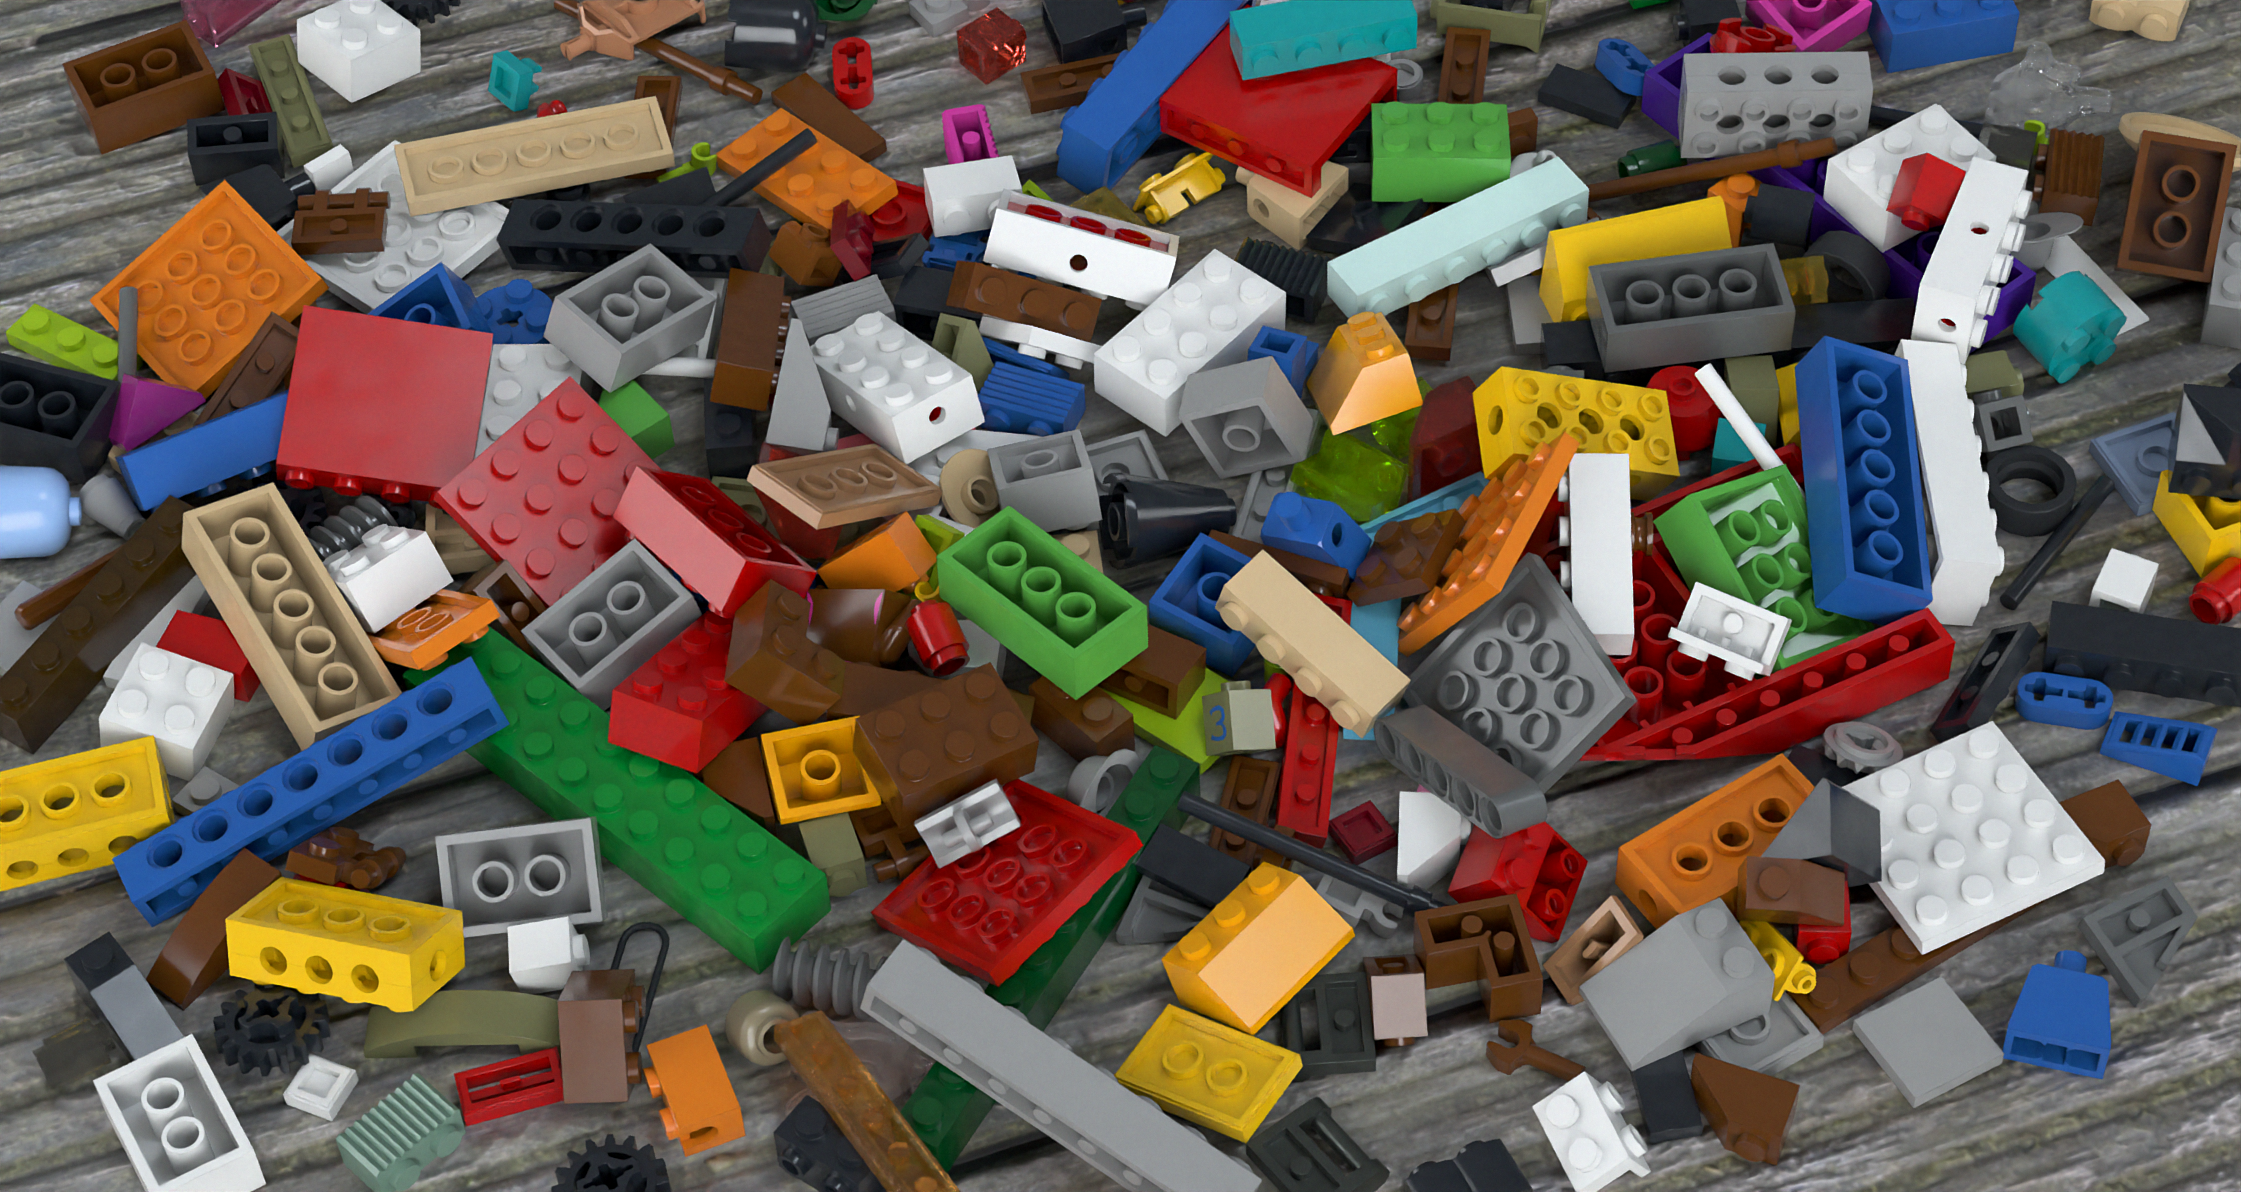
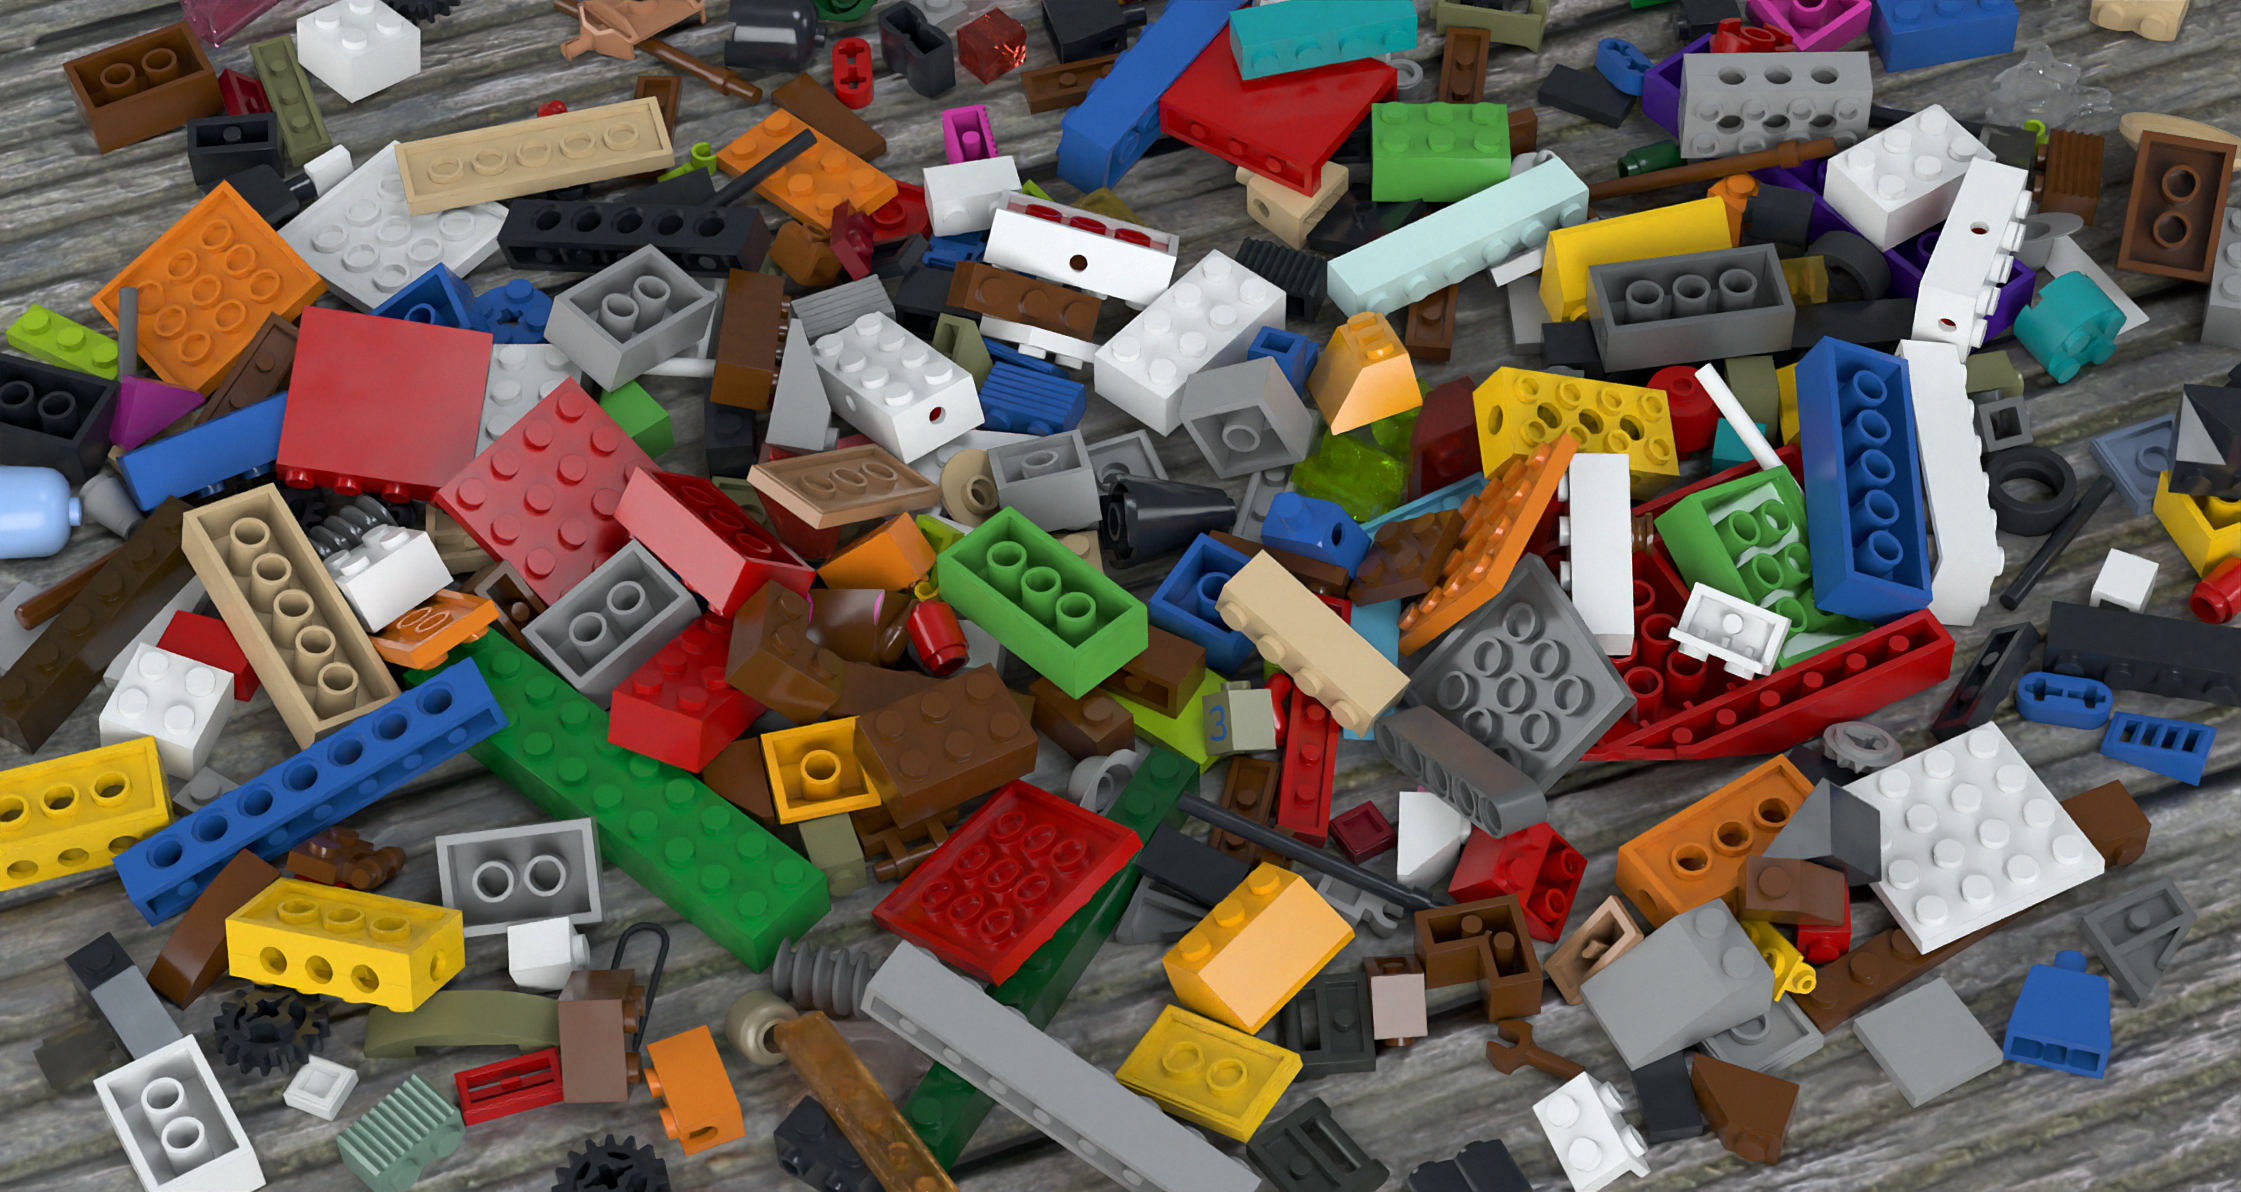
(341, 222): reddish brown plate -> none
(512, 80): teal tile -> none
(916, 49): none -> black brick
(968, 823): light grey hips -> none
(1164, 193): yellow hinge -> none
(1925, 191): red brick -> none

